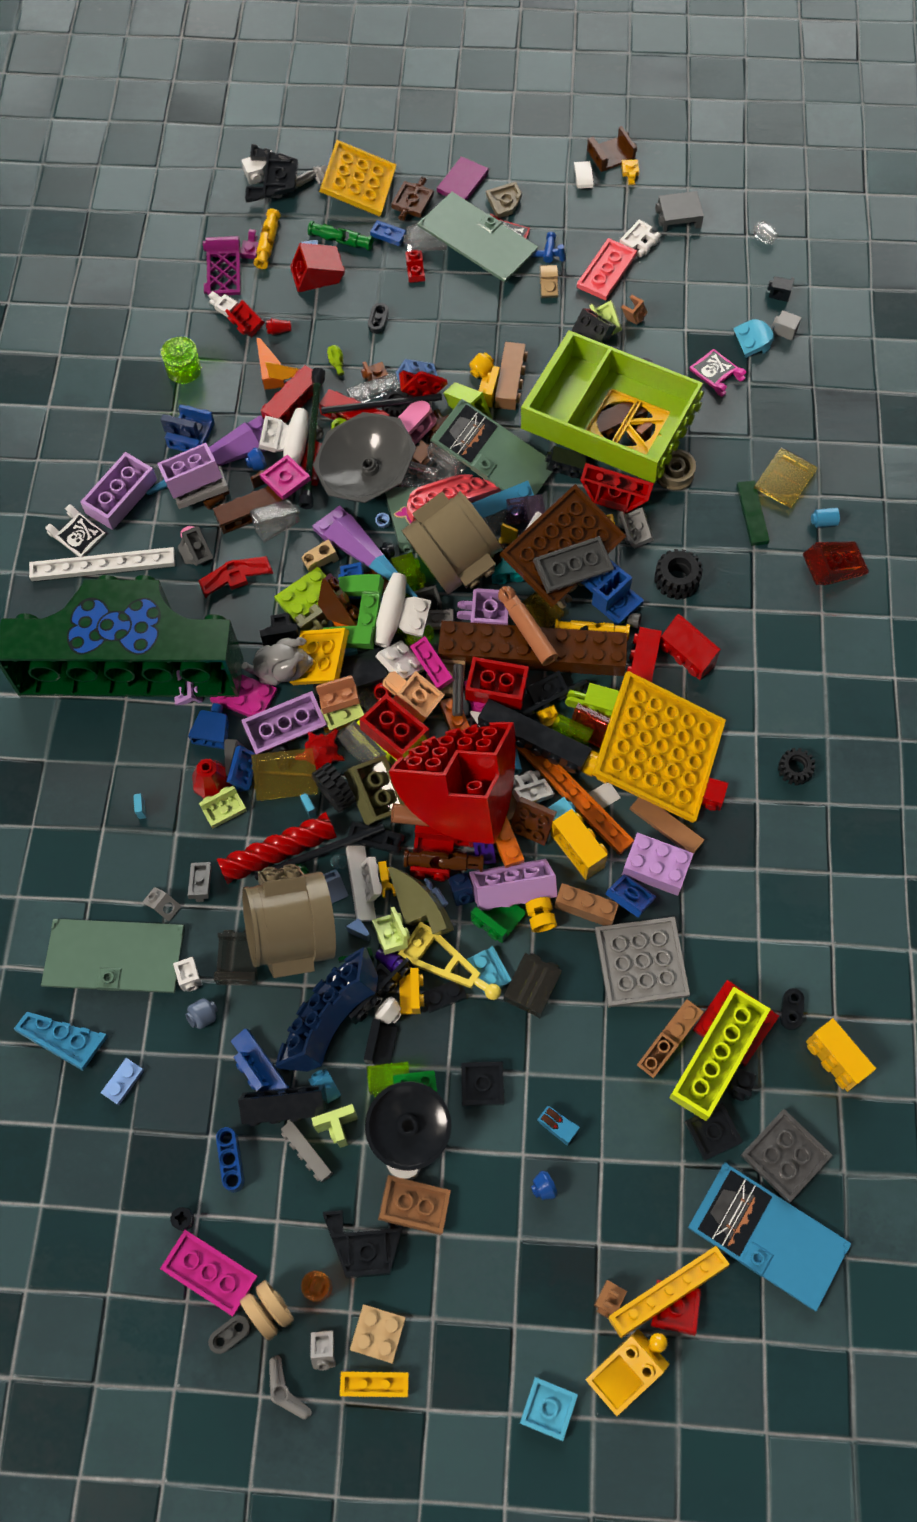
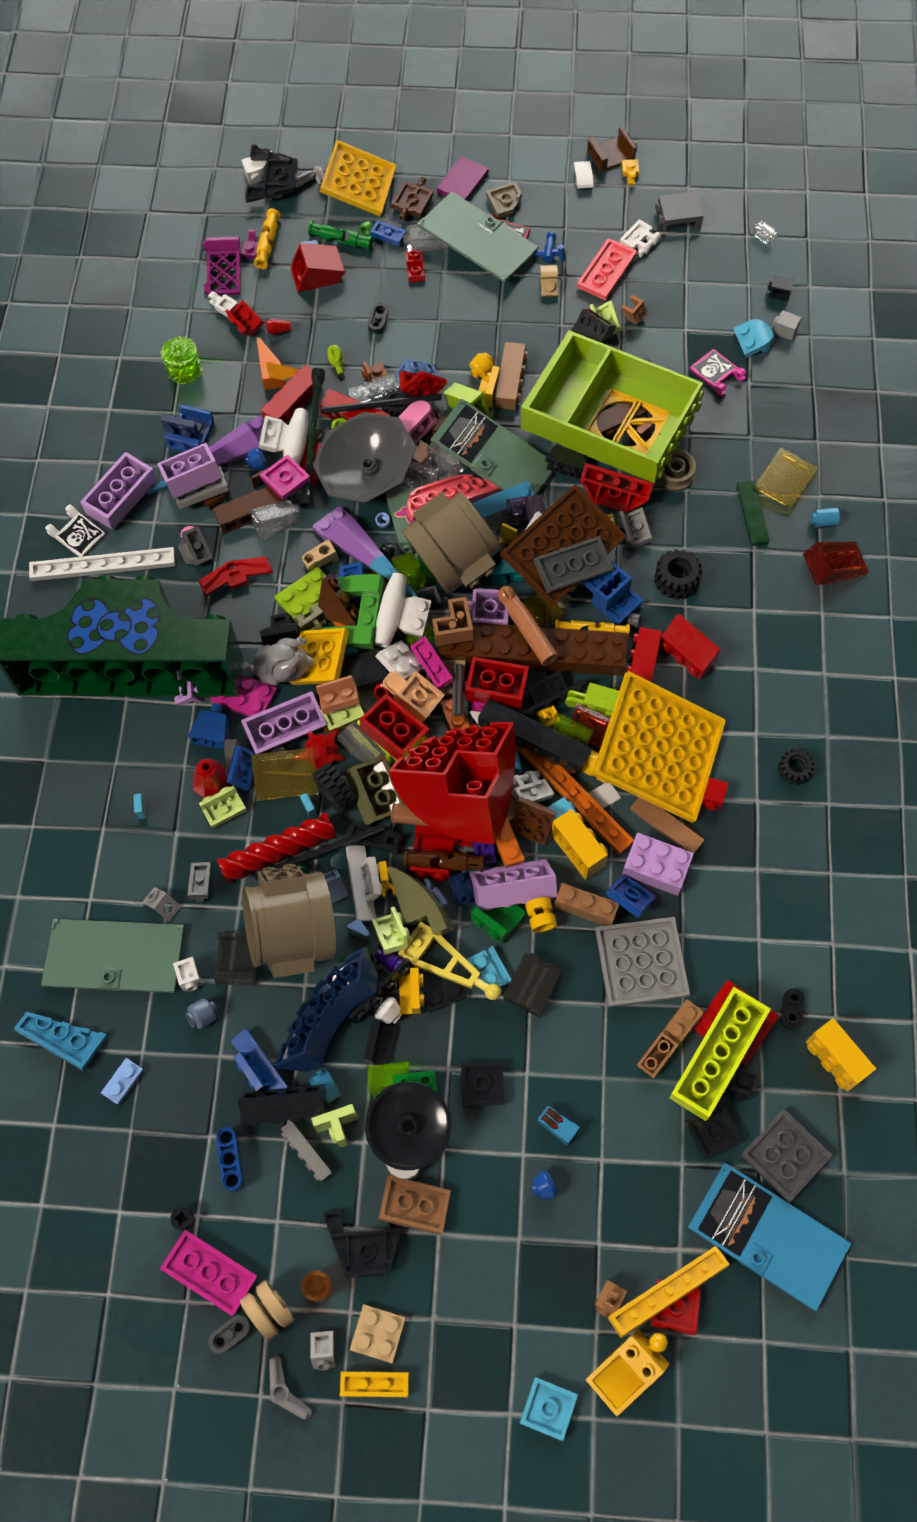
(365, 228): none -> bright green hinge
(456, 626): none -> medium nougat brick

